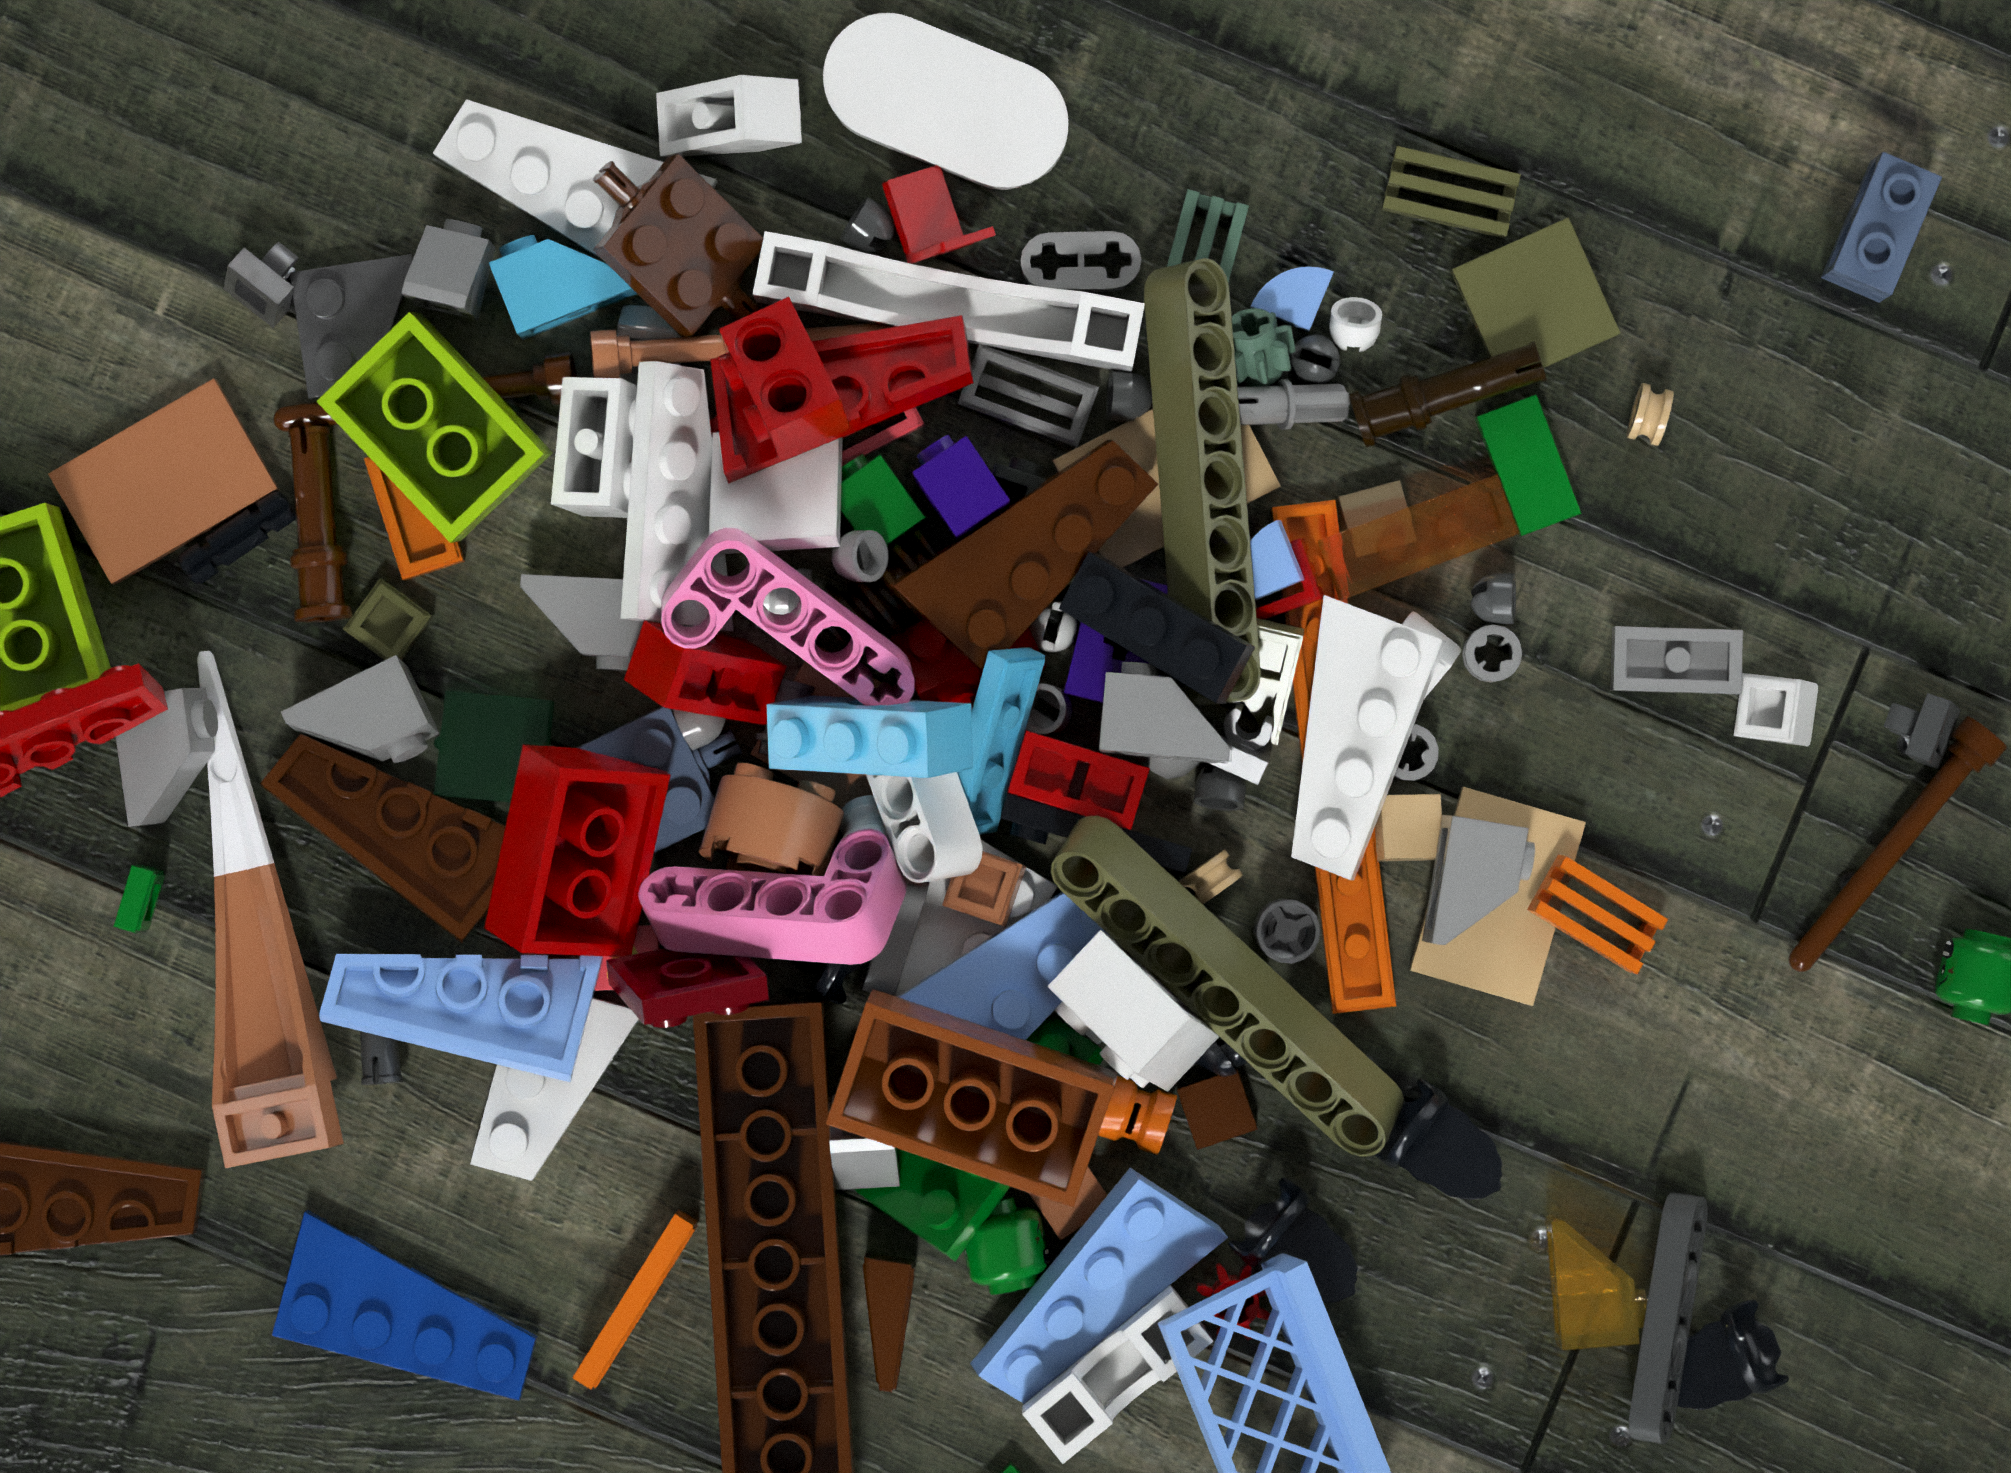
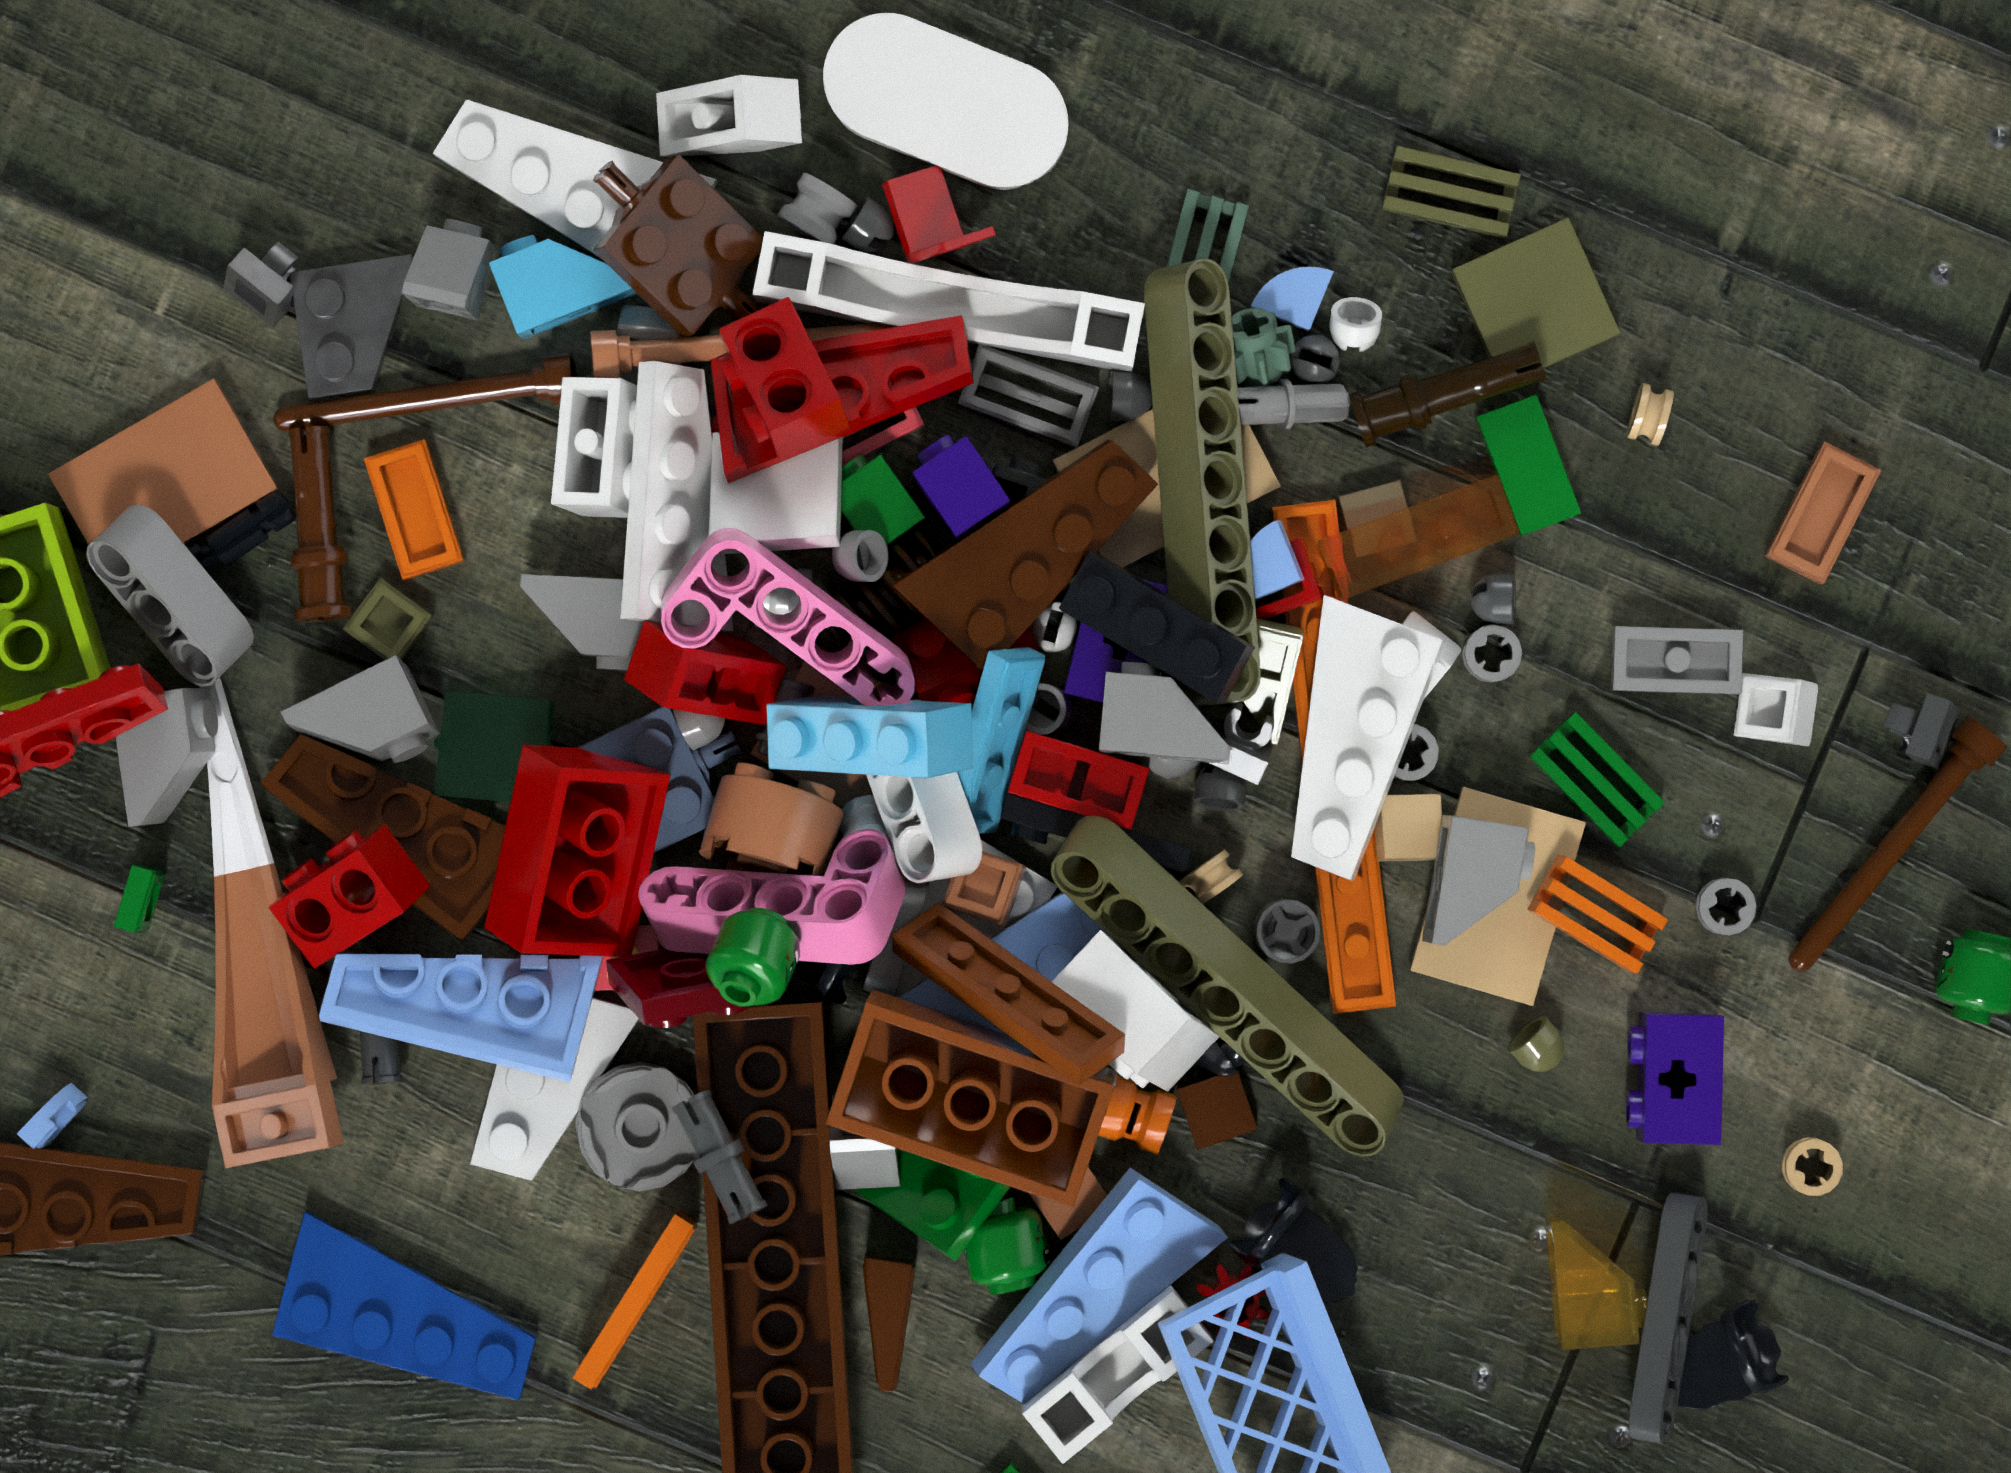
(53, 1117): none -> light blue tile
(170, 595): none -> light grey beam
(351, 900): none -> red brick
(434, 426): lime brick -> none
(630, 1126): none -> light grey tile
(719, 1156): none -> dark grey pin
(754, 955): none -> green head
(817, 210): none -> light grey wheel
(1008, 993): none -> dark orange plate
(1079, 246): light grey beam -> none
(1443, 1147): black piece -> none
(1538, 1045): none -> olive hinge
(1634, 817): none -> green tile
(1696, 1108): none -> dark purple brick
(1744, 914): none -> light grey bush
(1822, 513): none -> nougat tile
(1826, 1154): none -> tan bush
(1881, 227): sand blue brick -> none

